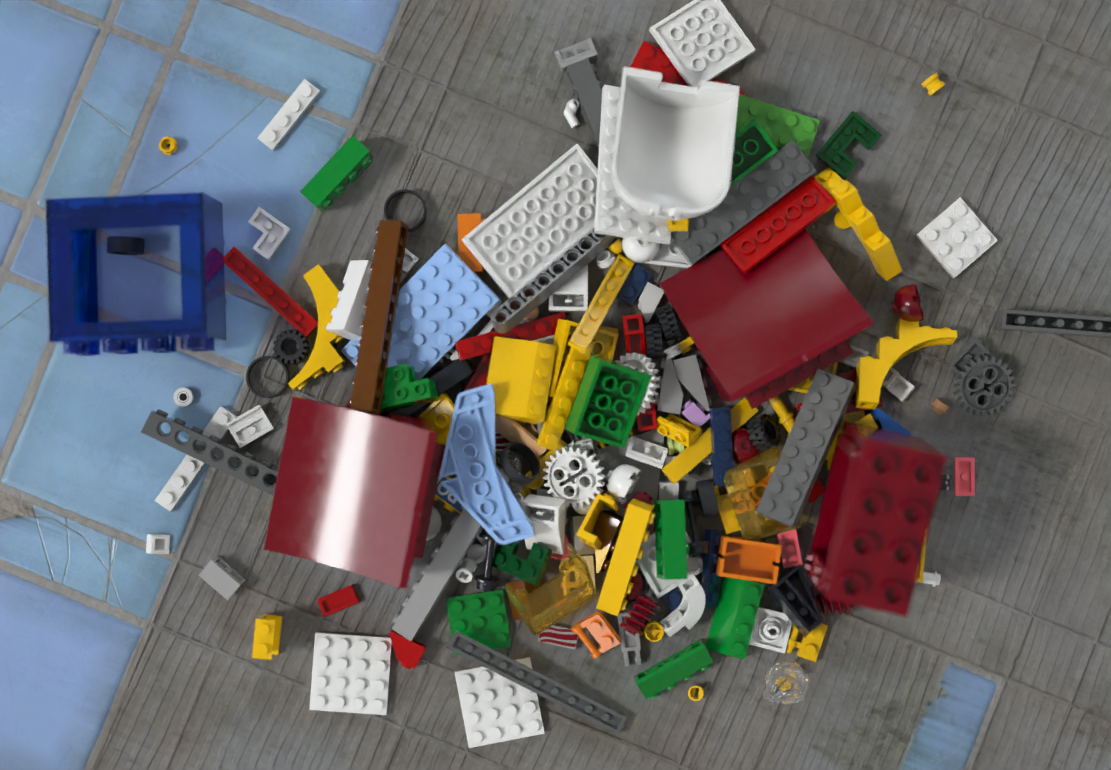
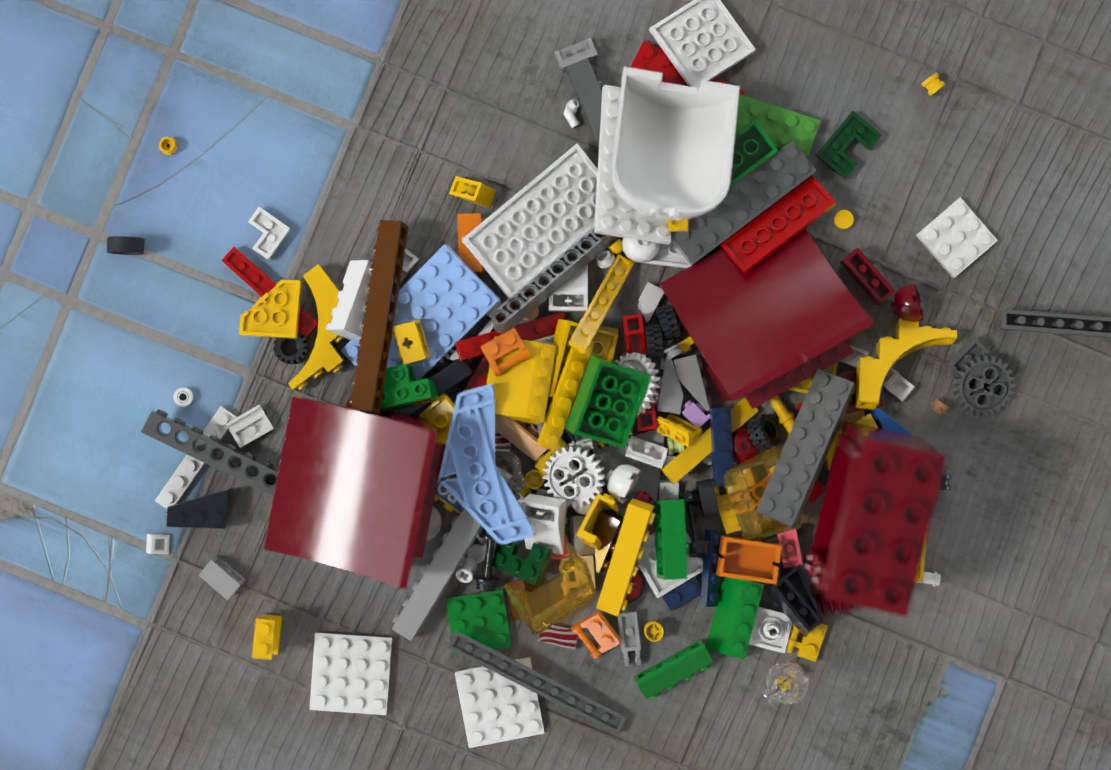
(74, 277): clear blue door -> none
(200, 512): none -> black wedge
(249, 371): black tyre -> none
(274, 313): none -> yellow plate
(288, 114): white plate -> none
(337, 174): green brick -> none
(338, 600): red tile -> none
(406, 191): black tyre -> none
(406, 651): red slope -> none
(411, 331): none -> yellow brick
(472, 191): none -> yellow arch
(503, 346): none -> orange plate
(529, 456): black tyre -> none
(634, 284): dark blue plate -> none
(640, 615): dark red piece -> none
(689, 609): white arch -> none
(692, 690): yellow hinge -> none
(862, 222): yellow arch -> none
(867, 276): none -> dark red brick
(964, 476): coral plate -> none

